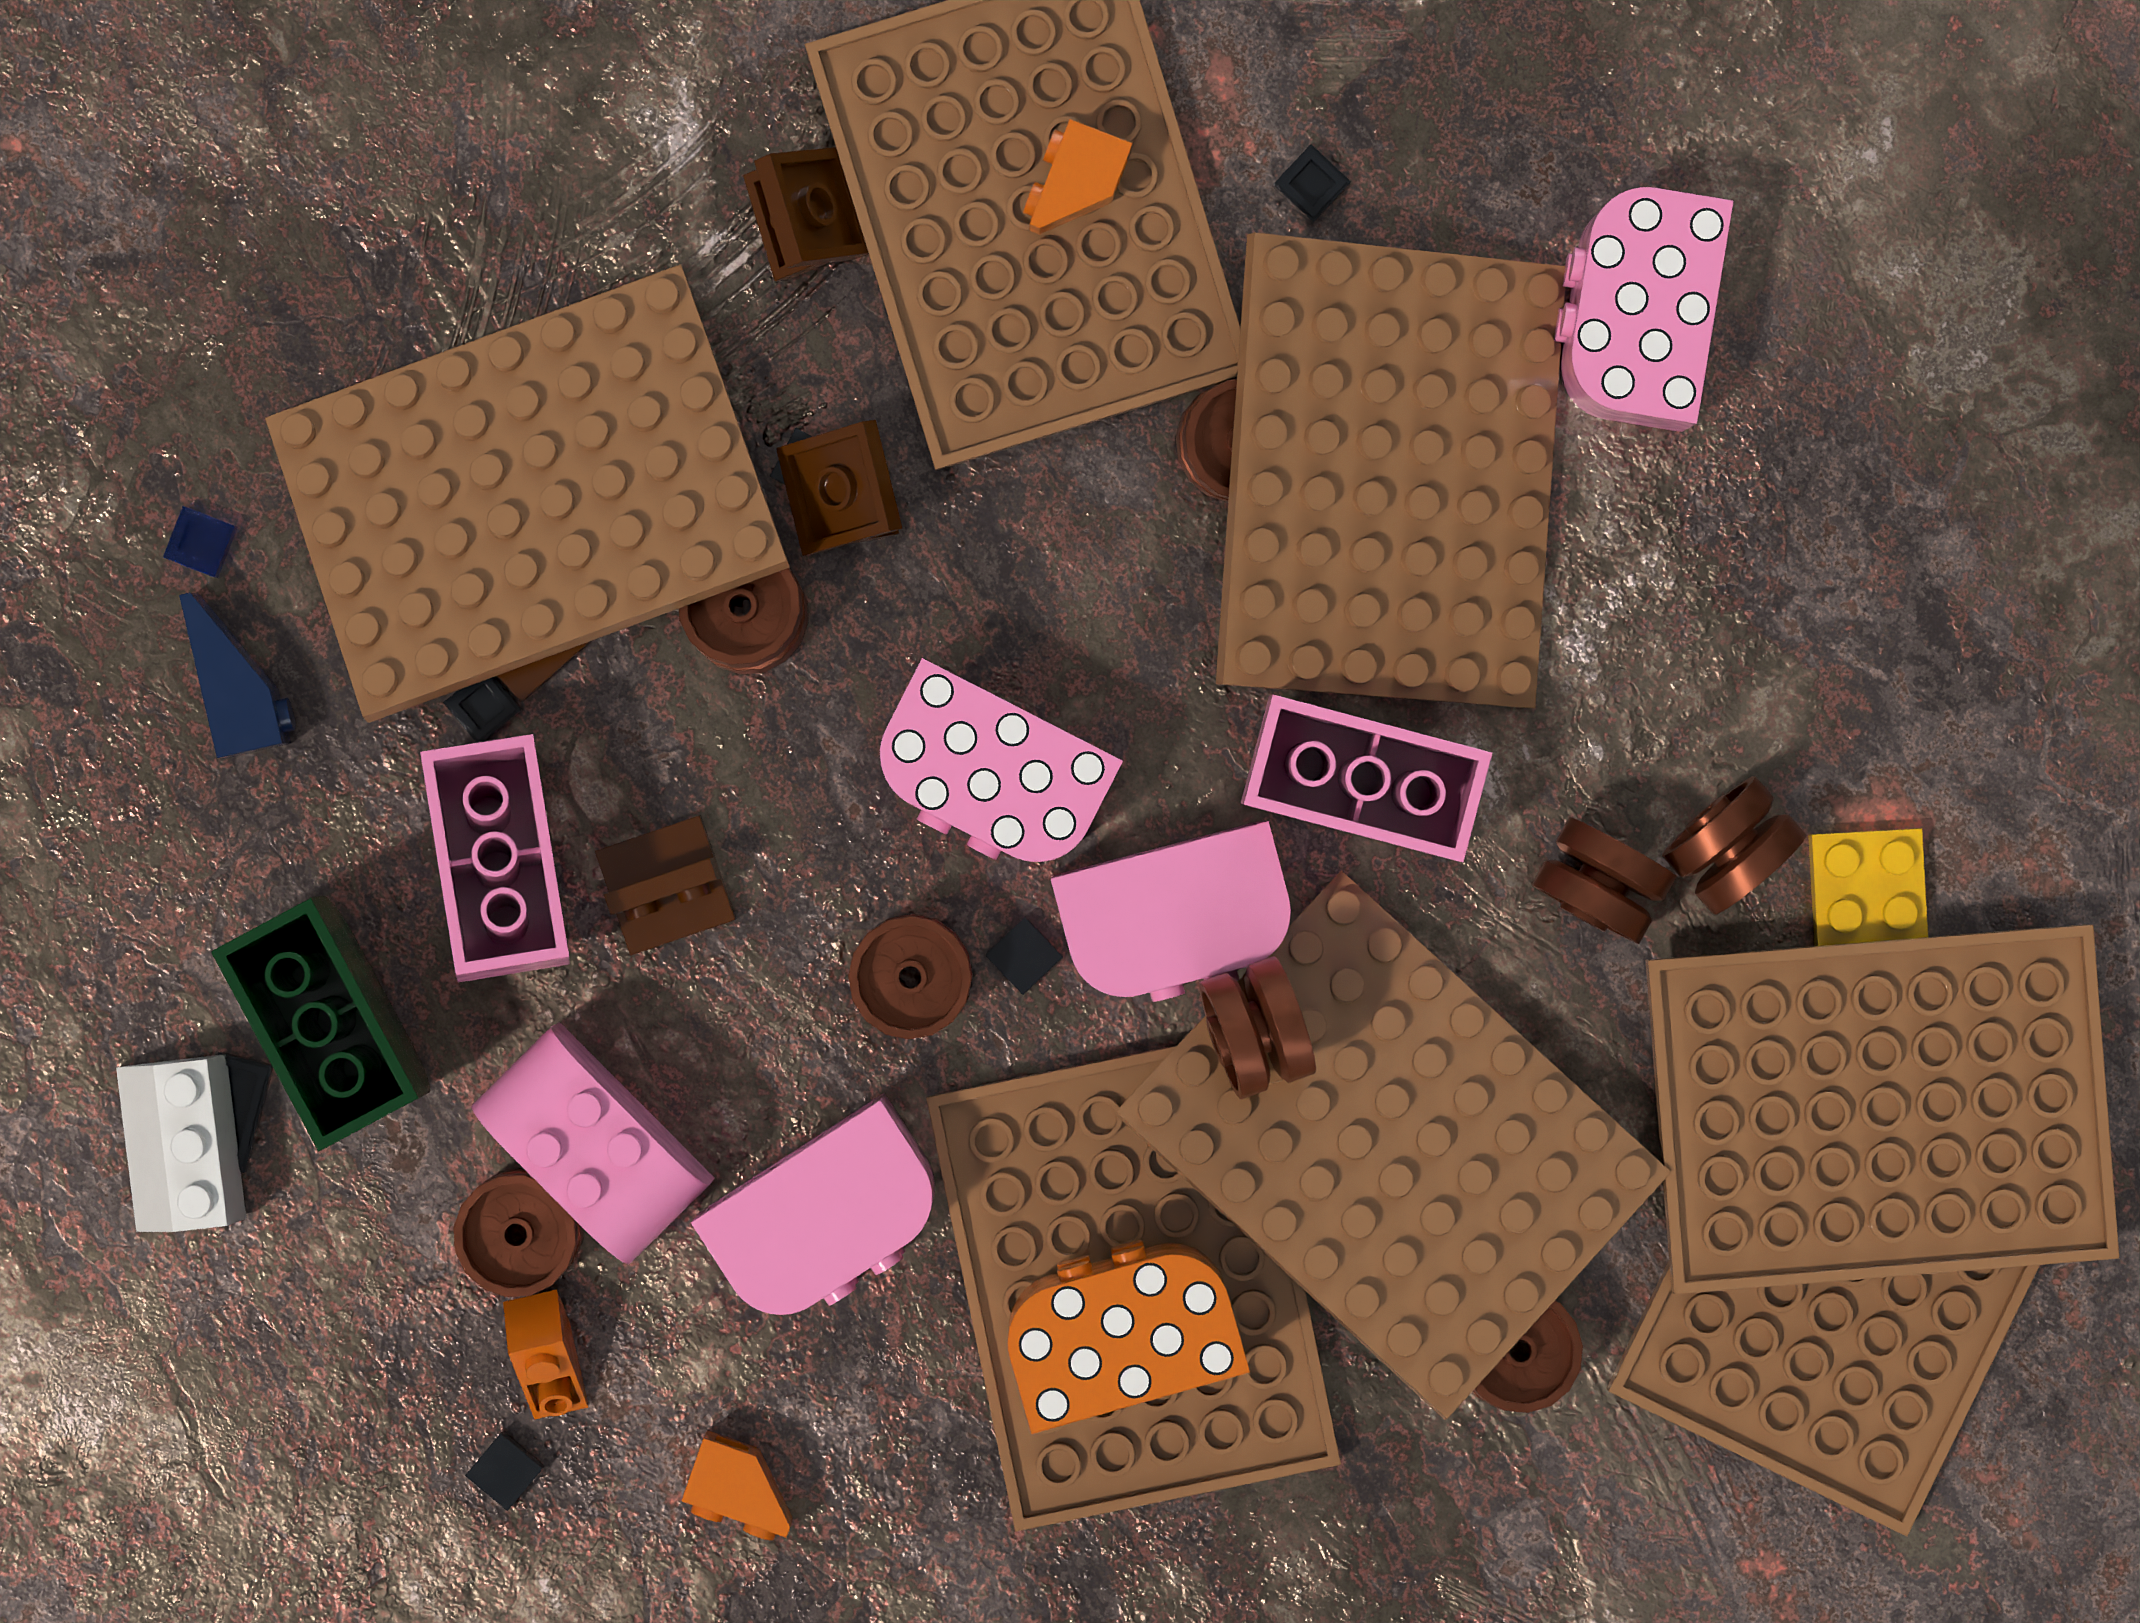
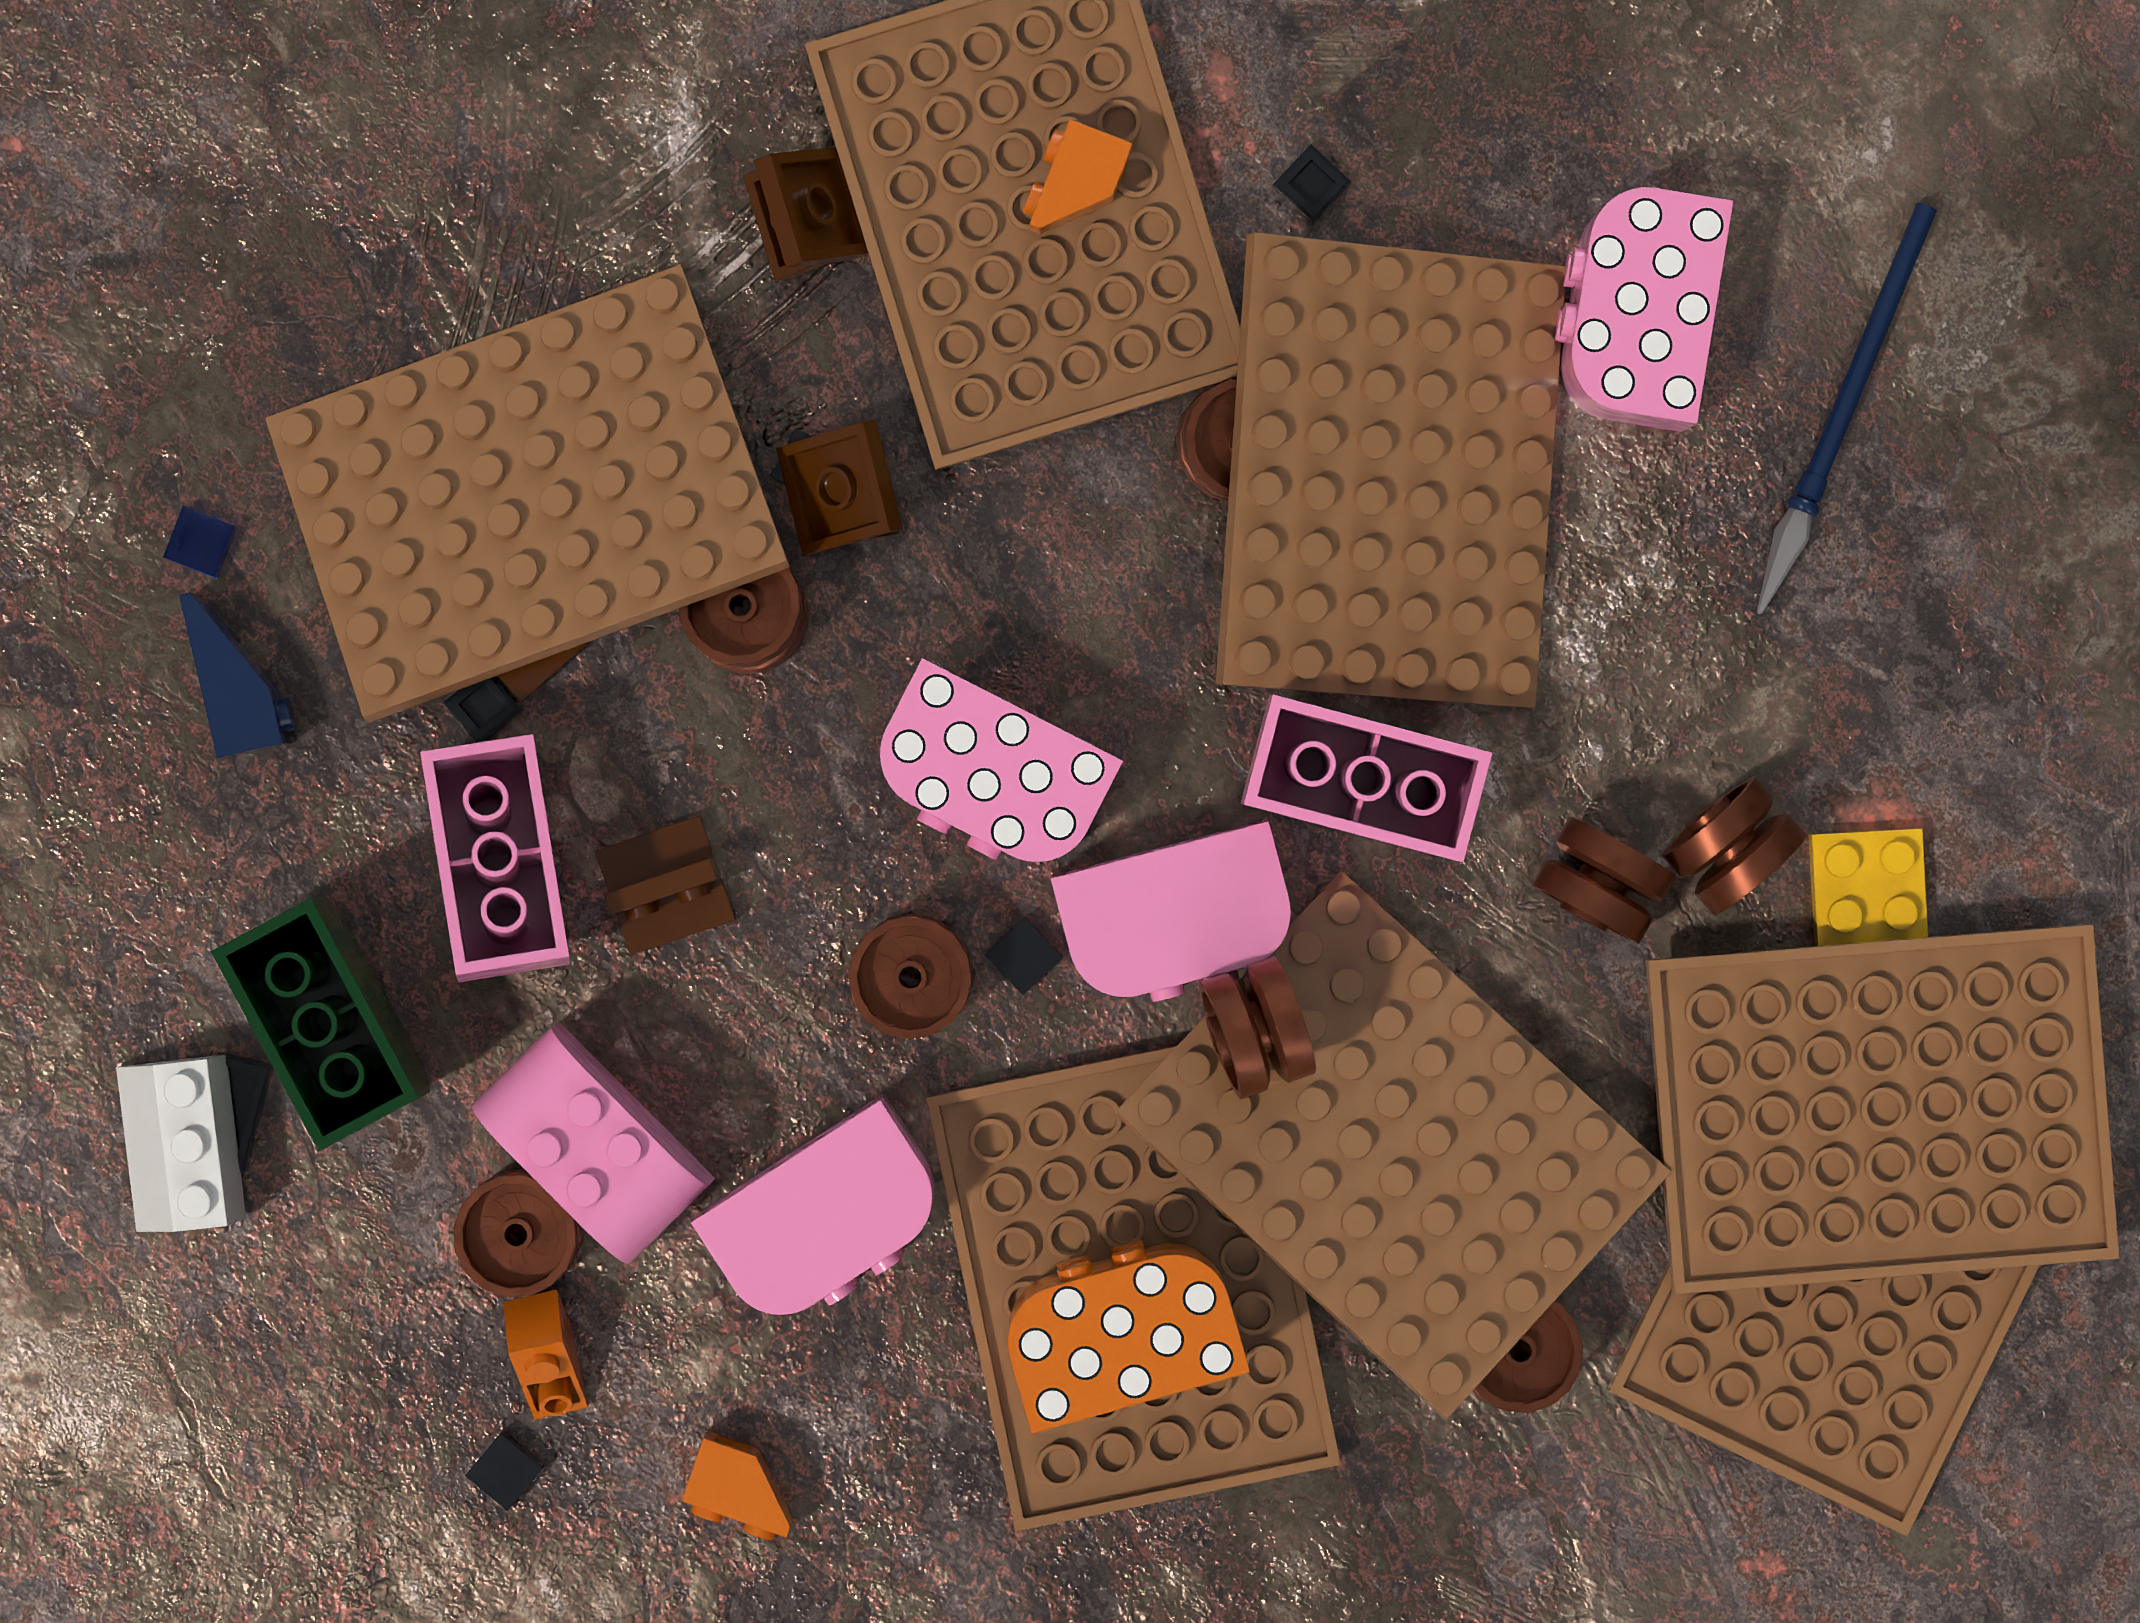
(1794, 528): none -> dark blue piece

